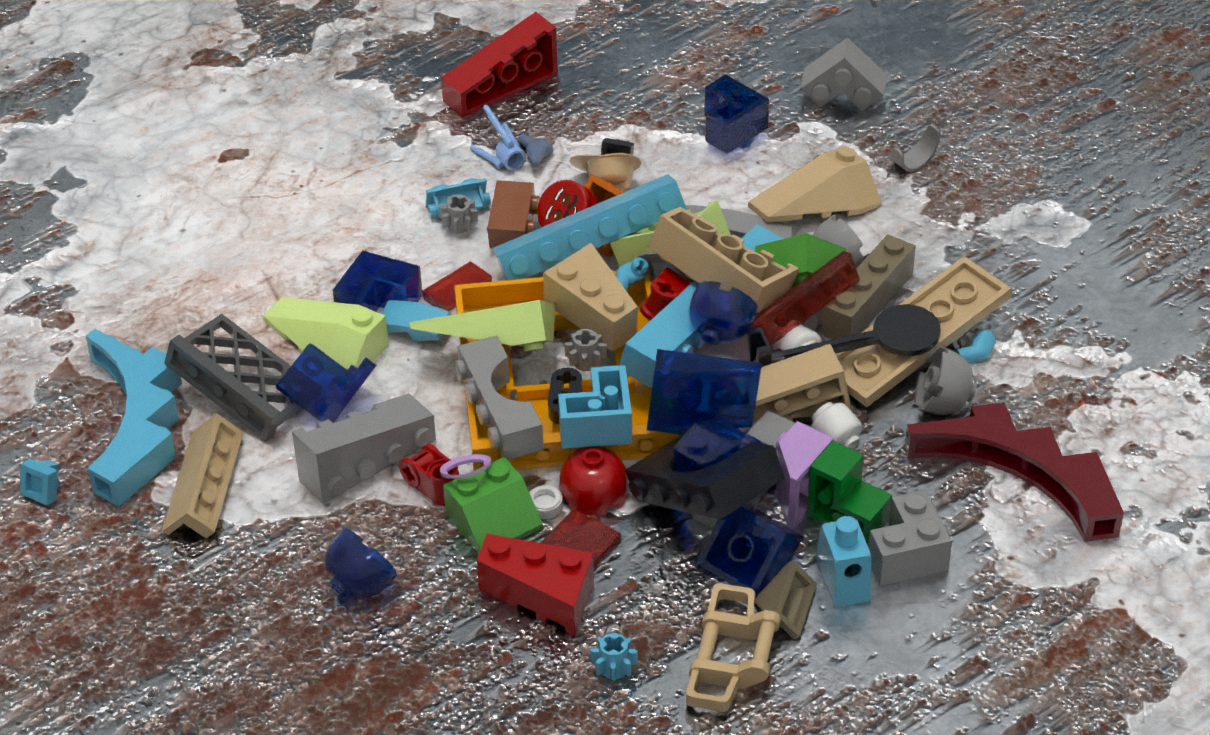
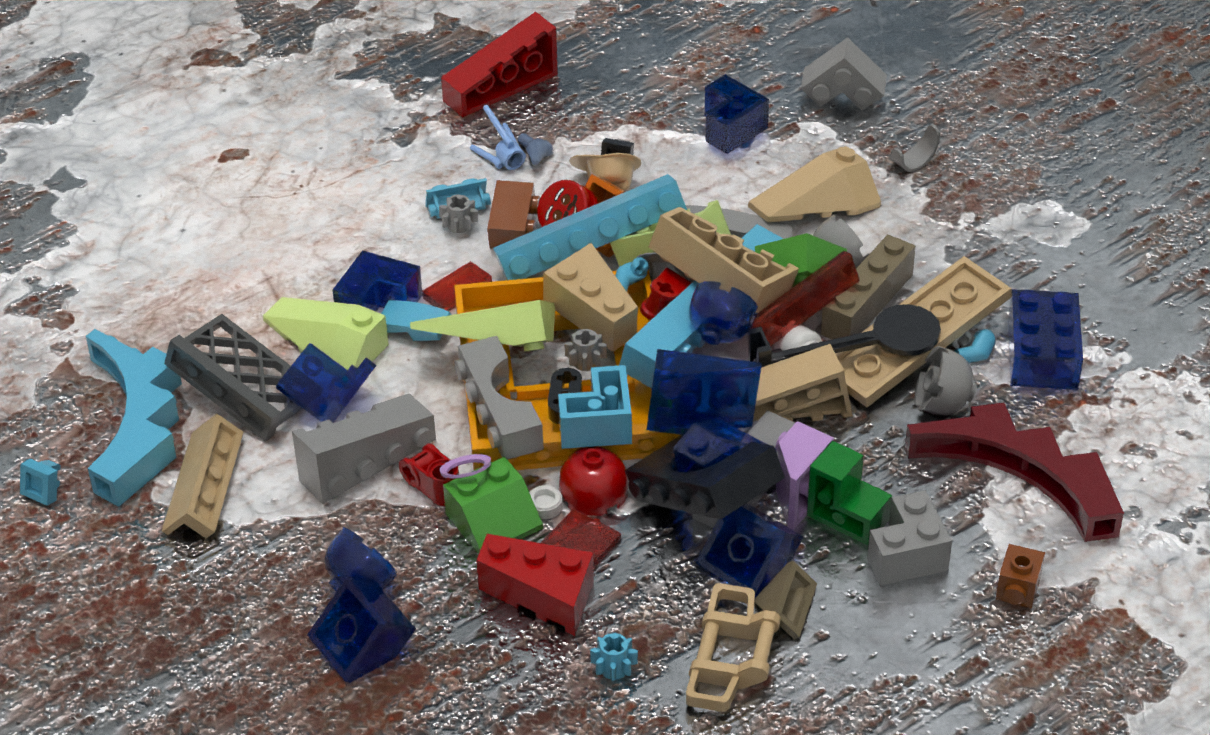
(360, 629): none -> clear blue slope
(838, 423): white head -> none
(843, 547): medium azure torso -> none
(1018, 583): none -> dark orange brick
(1045, 339): none -> clear blue brick

